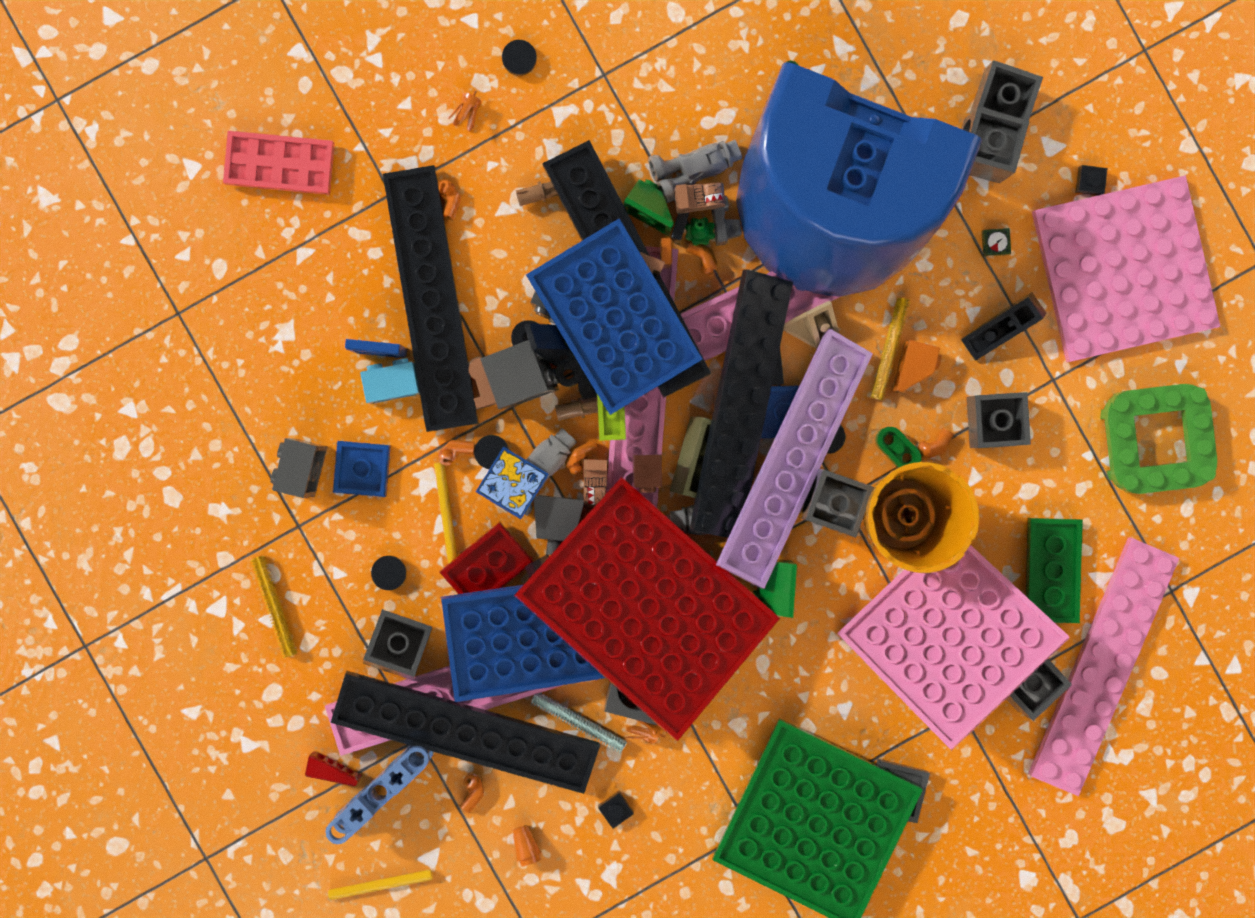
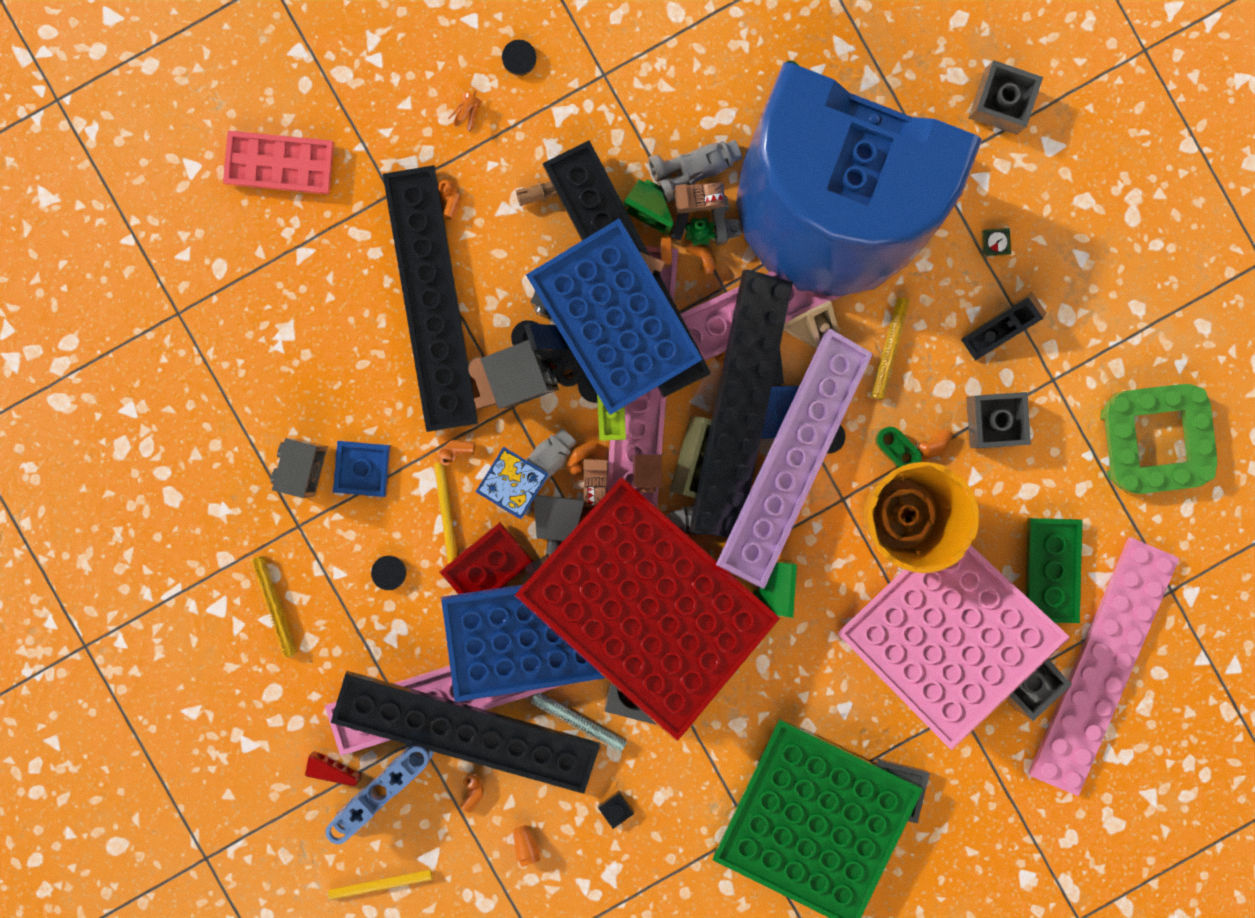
(376, 348): blue tile -> none
(389, 382): medium azure brick -> none
(397, 645): dark grey brick -> none
(488, 449): black piece -> none
(577, 408): medium nougat axle -> none
(649, 734): orange piece -> none
(836, 502): dark grey brick -> none
(915, 364): orange slope -> none
(1000, 144): dark grey brick -> none
(1091, 180): black plate -> none
(1125, 268): bright pink plate -> none

